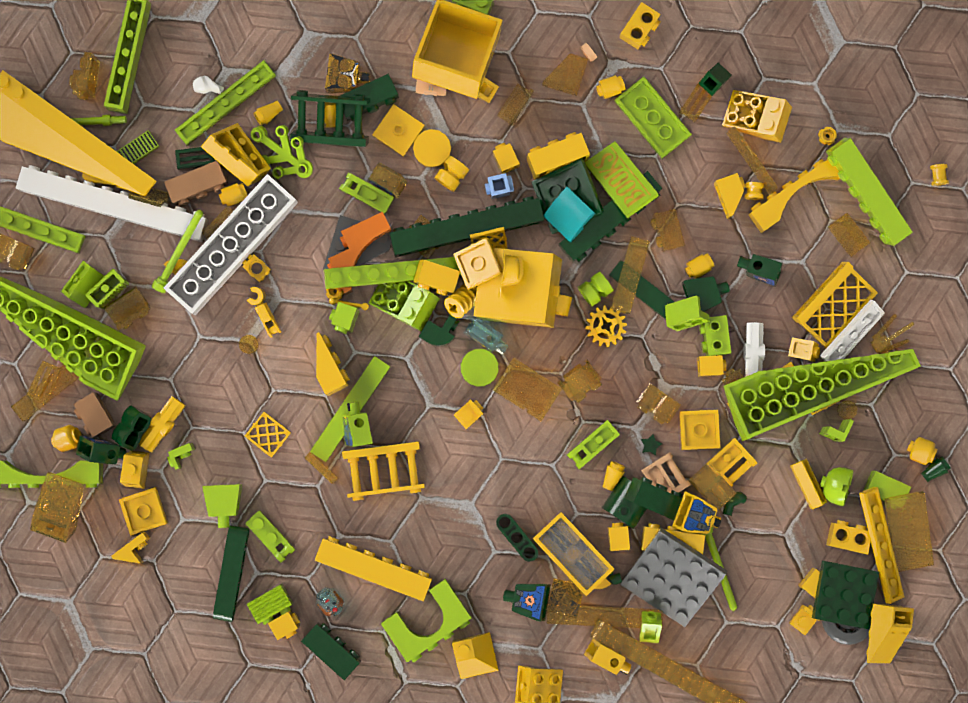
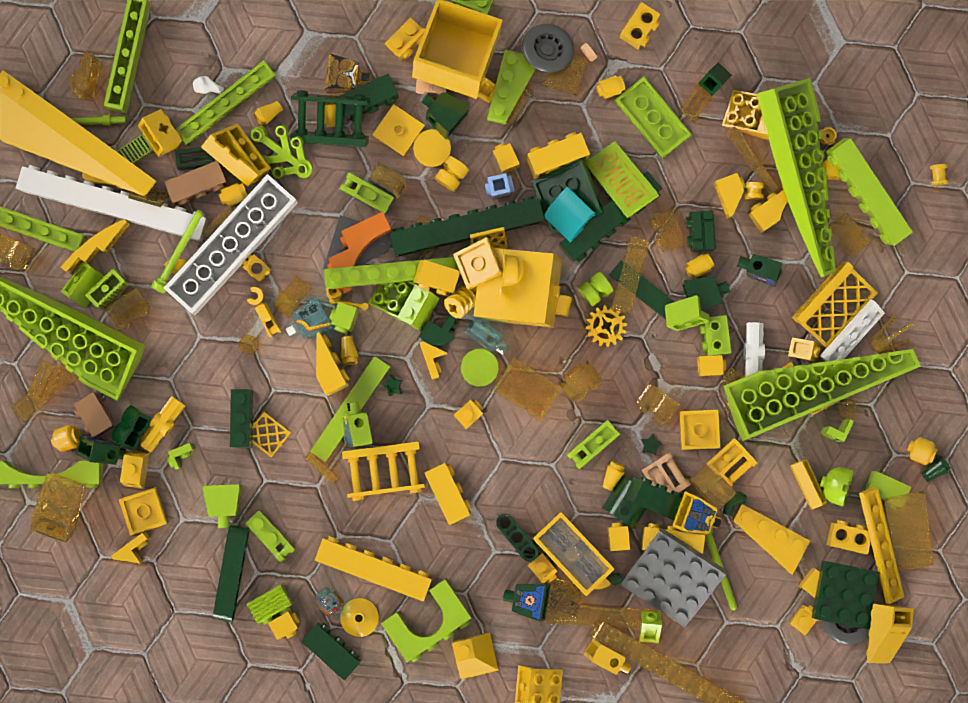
(102, 241): none -> yellow slope
(160, 132): none -> yellow brick
(241, 418): none -> dark green brick
(291, 297): none -> clear yellow slope
(309, 320): none -> clear light blue torso
(348, 351): none -> yellow cone
(366, 610): none -> yellow dish
(393, 385): none -> dark green piece
(405, 39): none -> yellow bracket
(431, 353): none -> yellow slope
(445, 112): none -> dark green torso
(448, 493): none -> yellow brick
(510, 85): none -> lime wing
(543, 569): none -> yellow bracket
(545, 53): none -> dark grey wheel
(701, 231): none -> dark green brick
(774, 538): none -> yellow wing
(794, 137): none -> lime wedge

